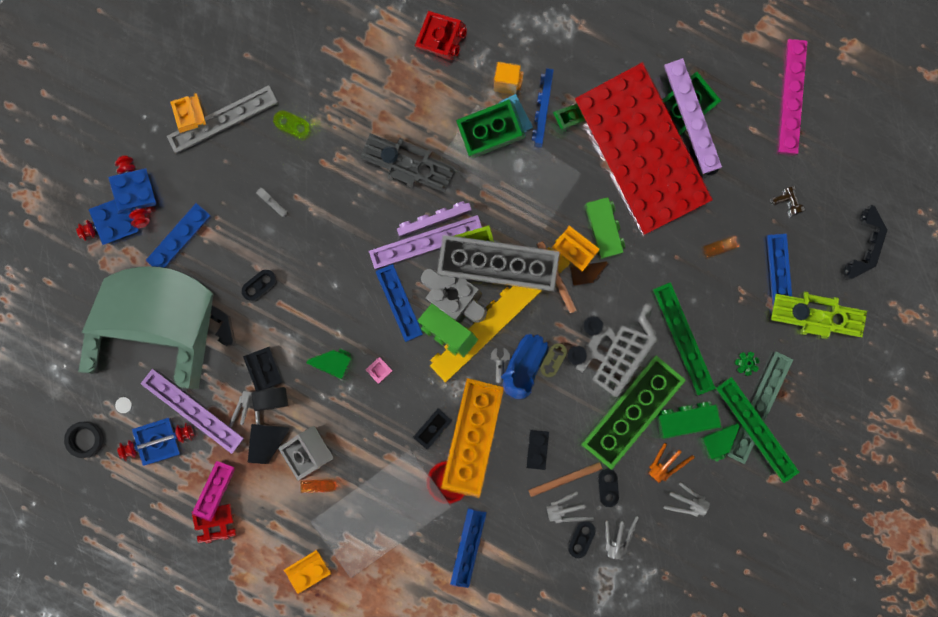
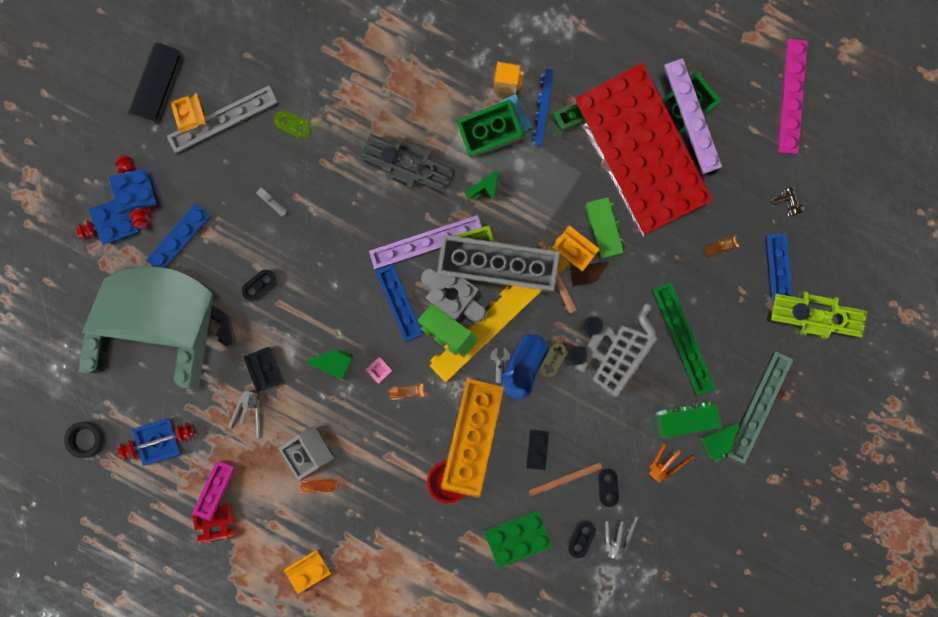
(123, 405): white sticker -> none
(155, 82): none -> black brick
(192, 411): lavender plate -> none
(265, 442): black slope -> none
(269, 399): black tyre -> none
(380, 514): clear piece -> none
(402, 392): none -> clear orange bar
(432, 429): black brick -> none
(441, 35): red plate -> none
(441, 216): lavender plate -> none
(468, 548): blue plate -> none
(487, 184): none -> green slope
(517, 538): none -> green brick
(556, 512): light grey plant -> none
(633, 412): bright green brick -> none
(699, 506): light grey plant -> none
(743, 363): green plant -> none
(757, 430): green plate -> none
(873, 220): black slope -> none

